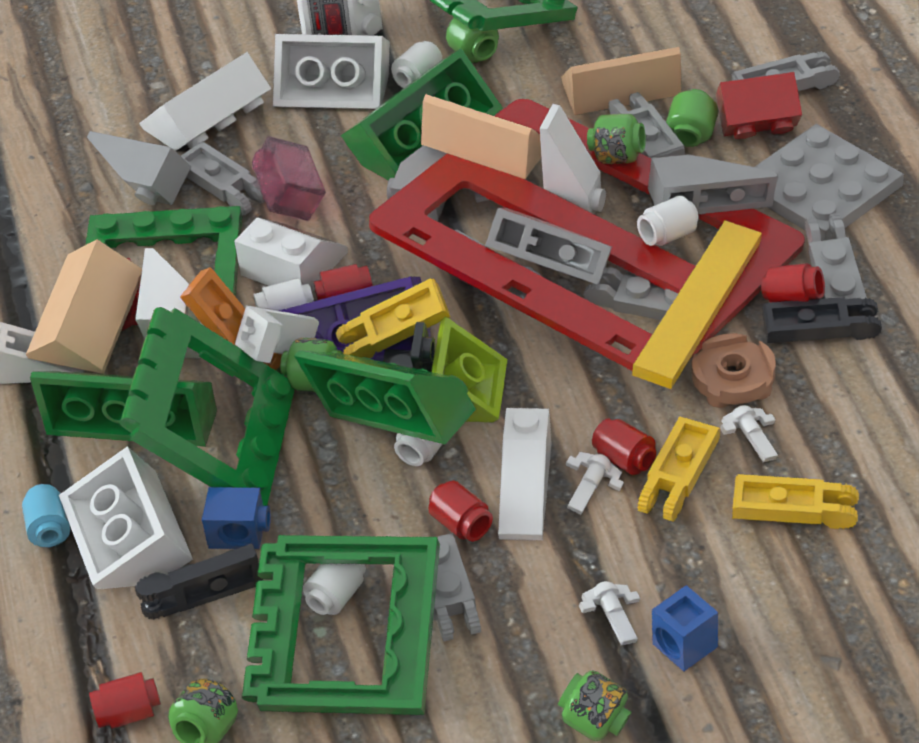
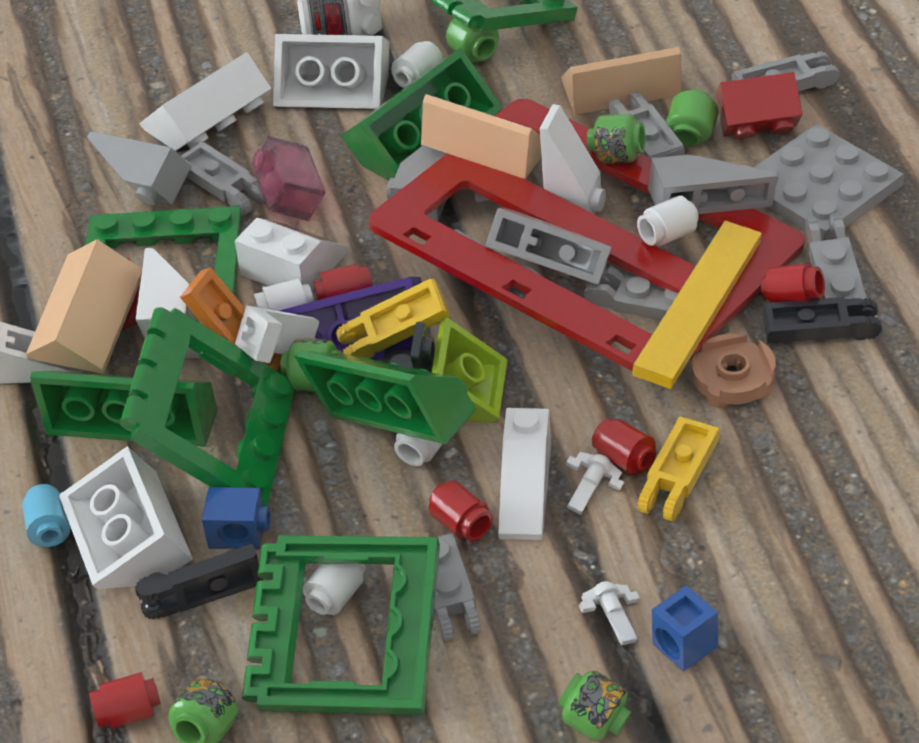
(745, 419): white piece -> none
(794, 501): yellow hinge -> none

